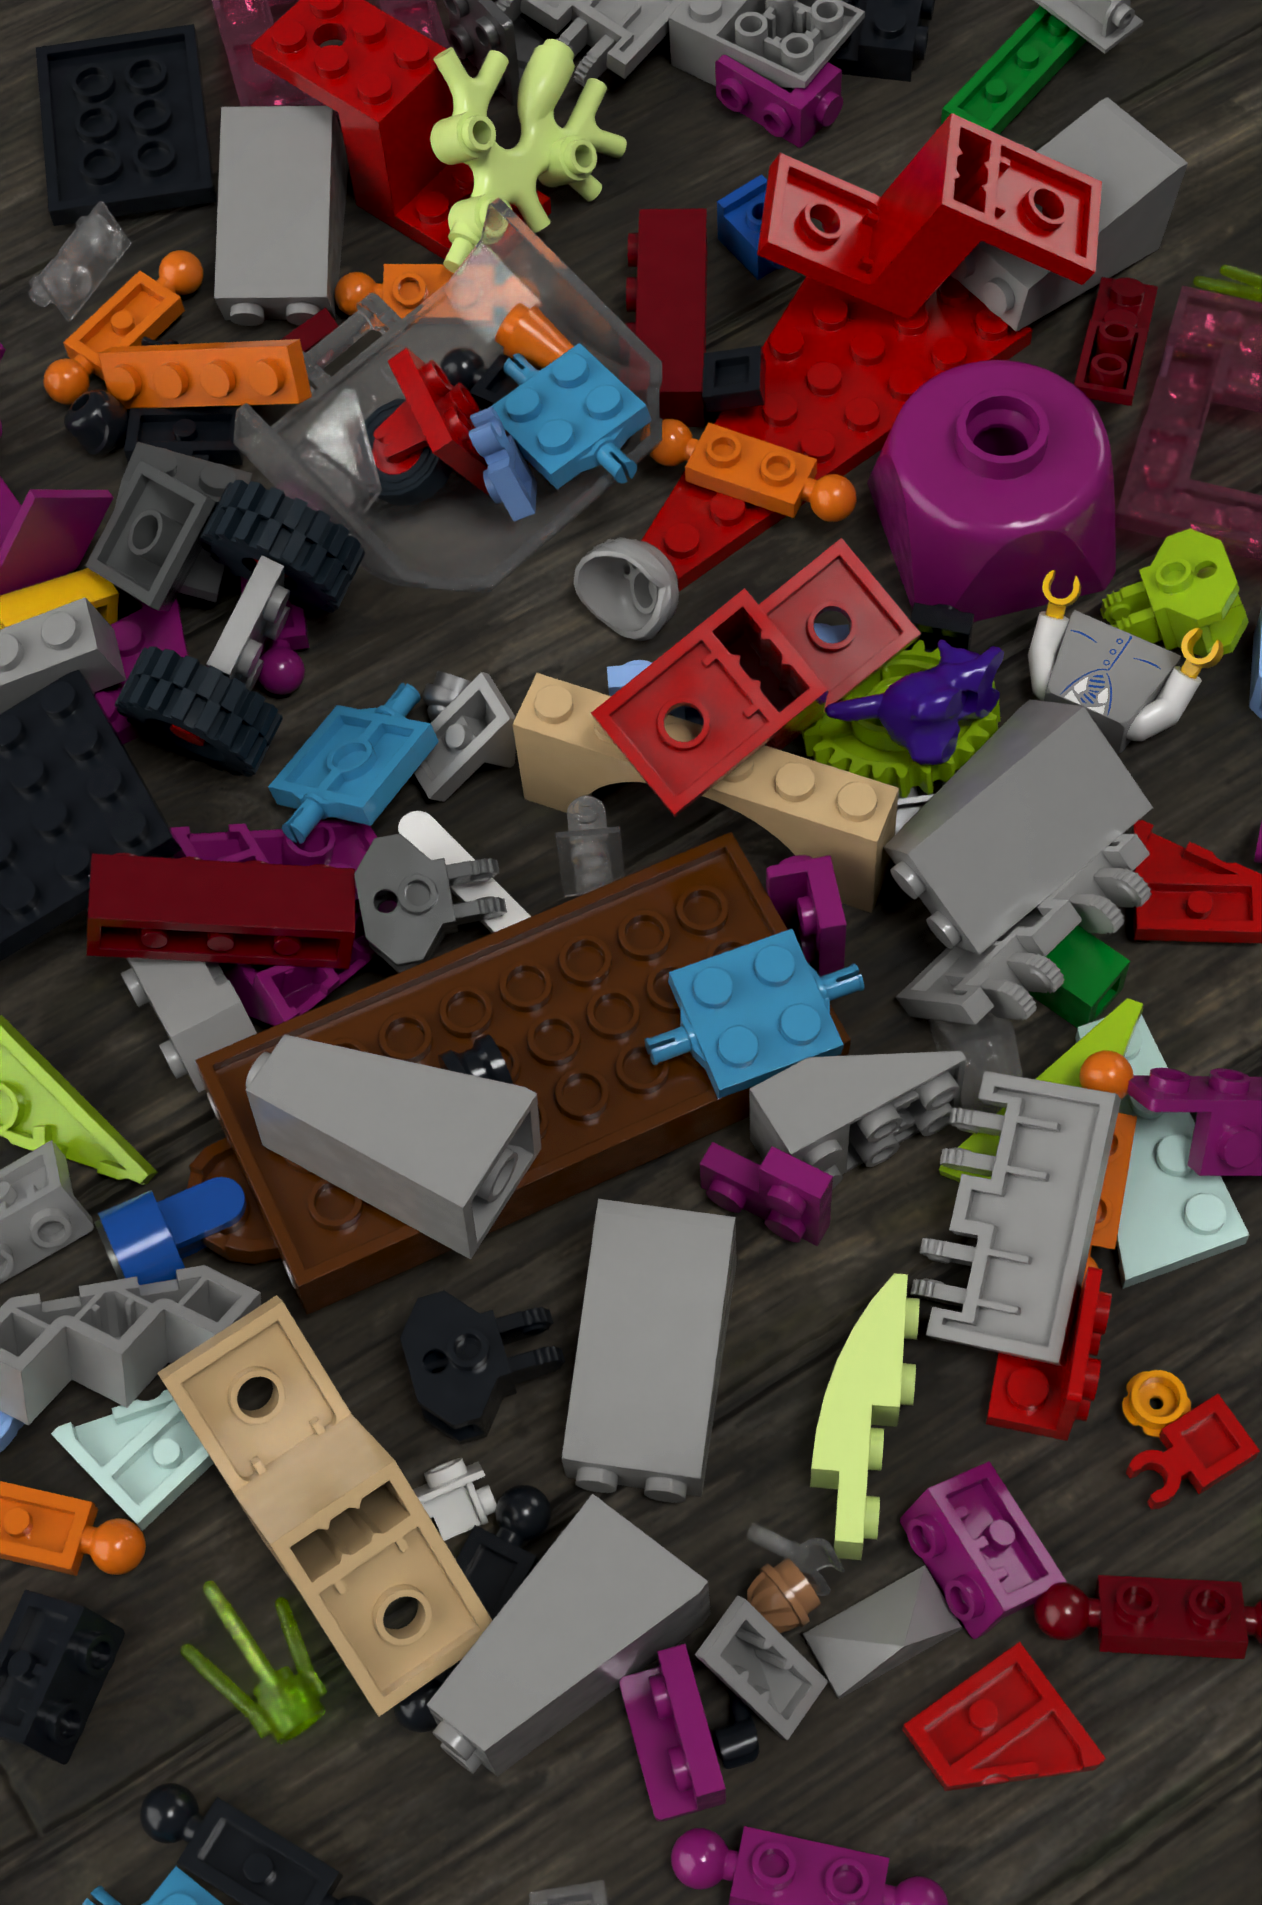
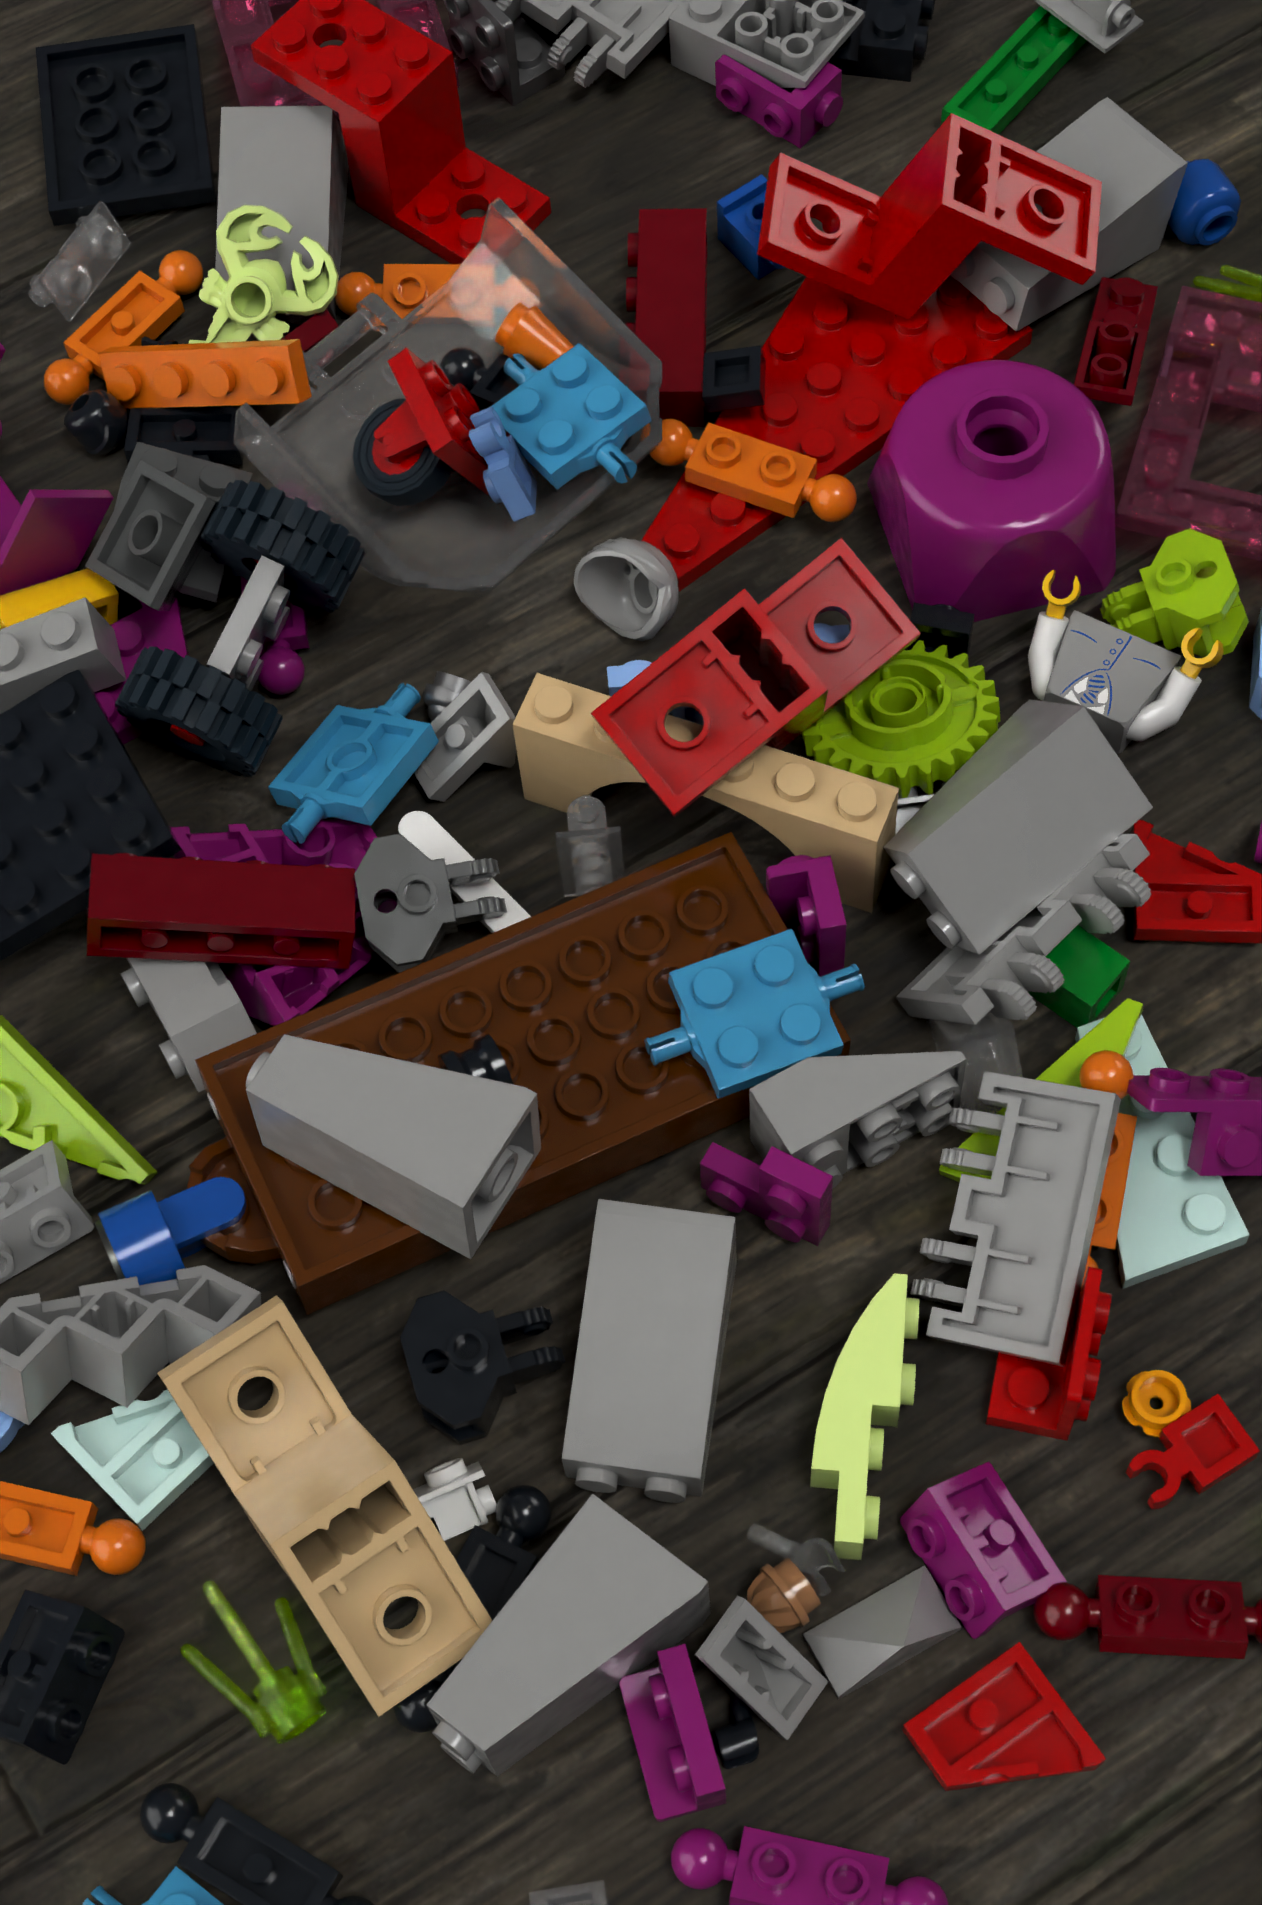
(259, 286): none -> yellowish green animal
(342, 454): clear slope -> none
(544, 148): yellowish green plant -> none
(926, 705): dark purple animal -> none
(1204, 204): none -> blue head

